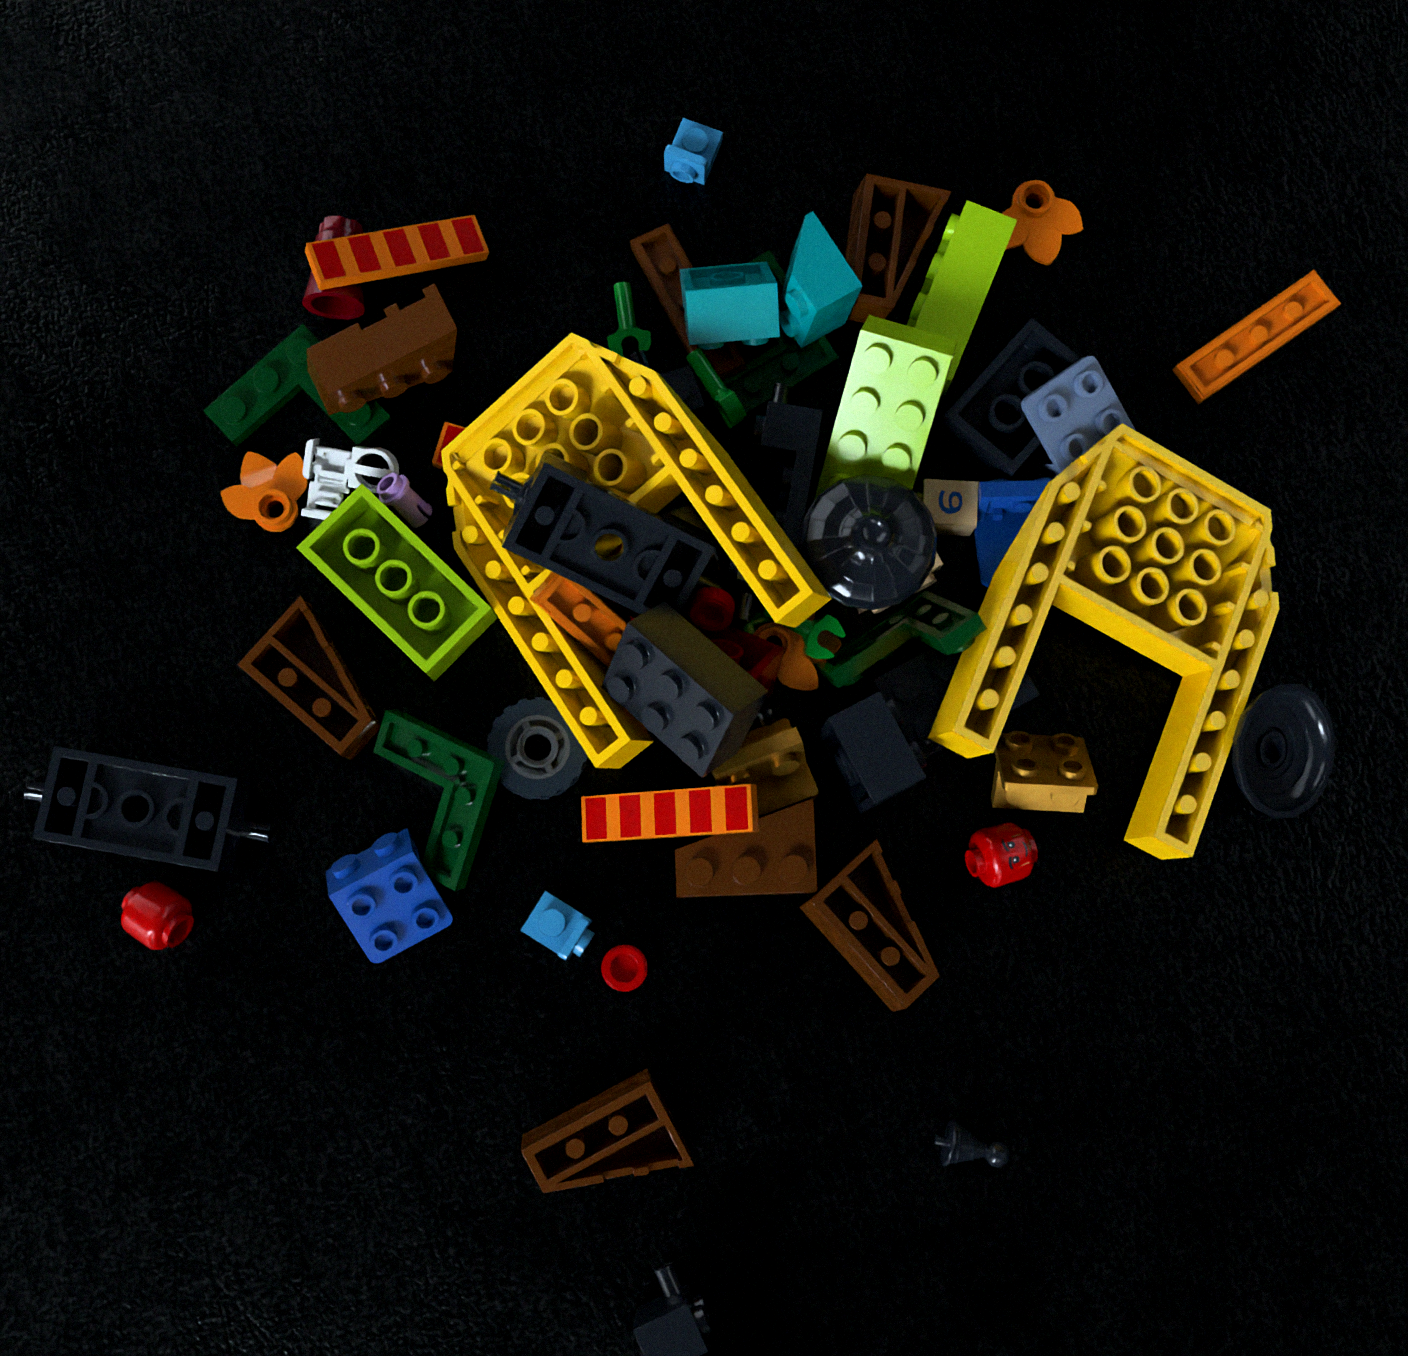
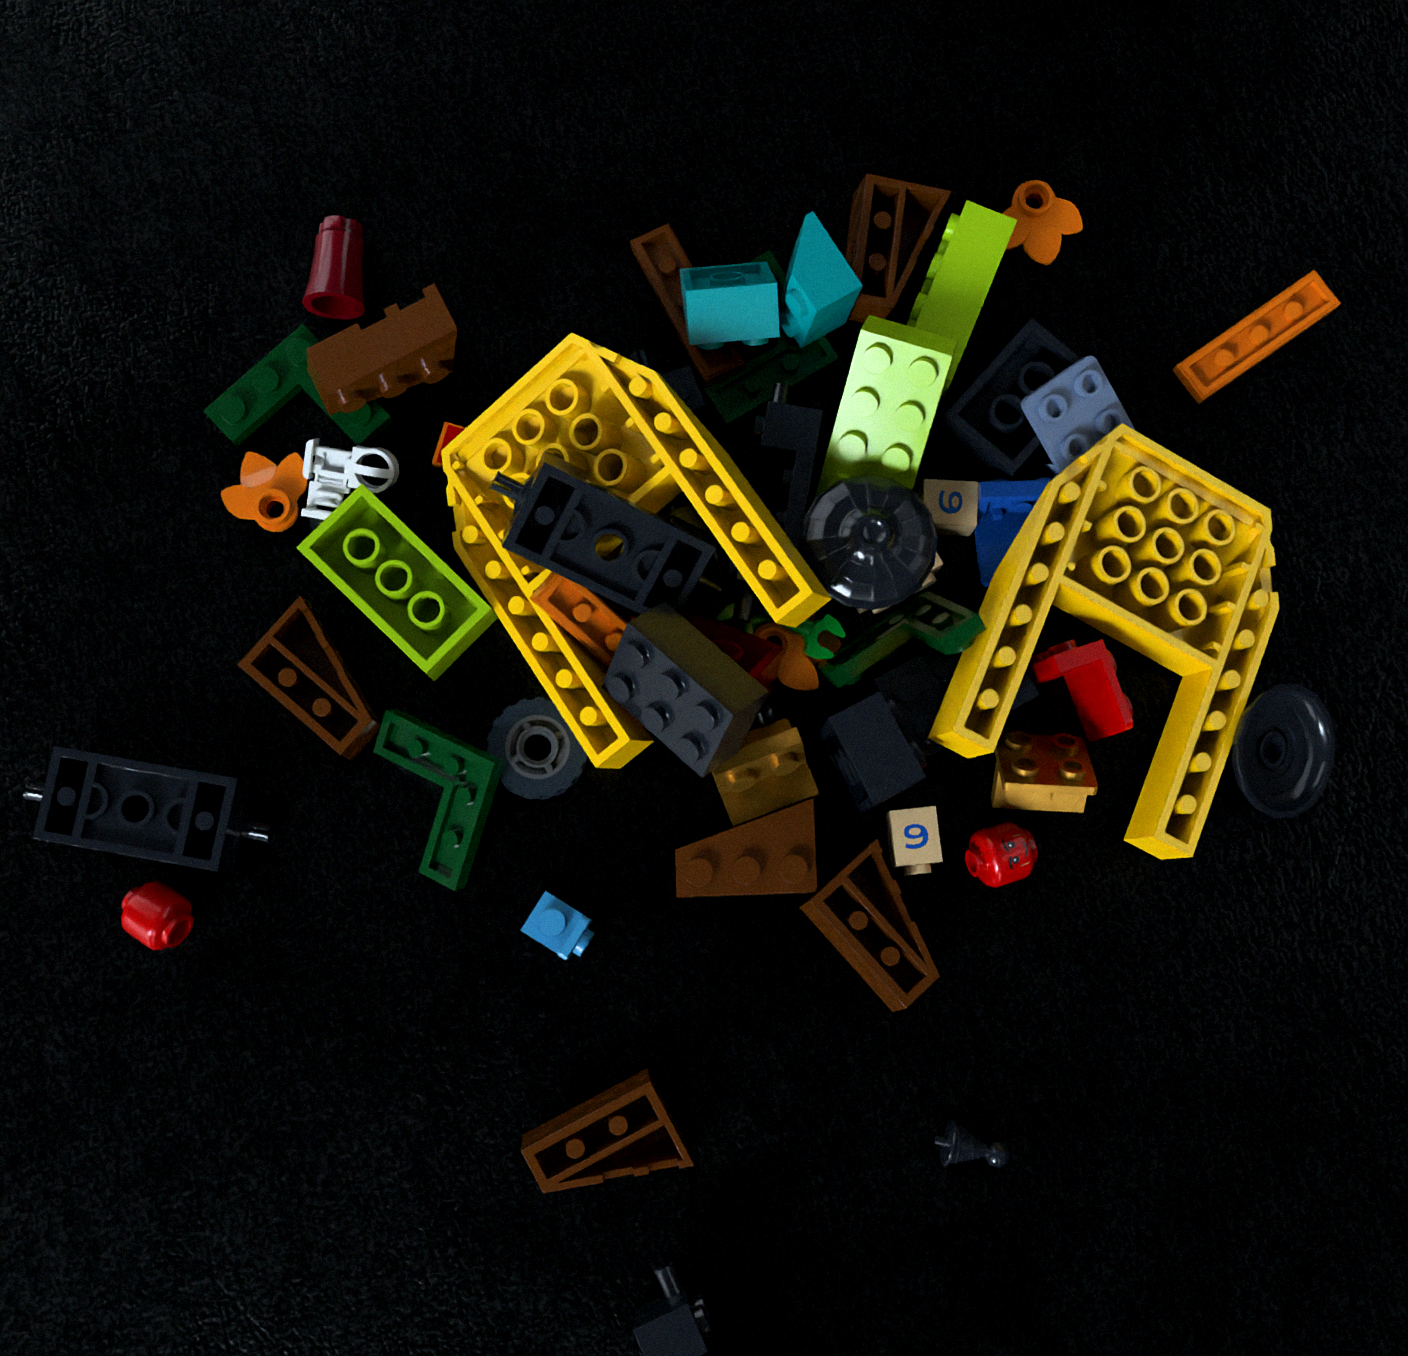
(387, 896): blue bracket -> none
(395, 492): lavender pin -> none
(396, 252): tile -> none
(624, 968): red tile -> none
(627, 324): green bar -> none
(670, 813): tile -> none
(692, 152): dark azure bracket -> none
(711, 608): red tile -> none
(724, 401): green bar -> none
(913, 839): none -> tan brick
(1091, 683): none -> red bracket

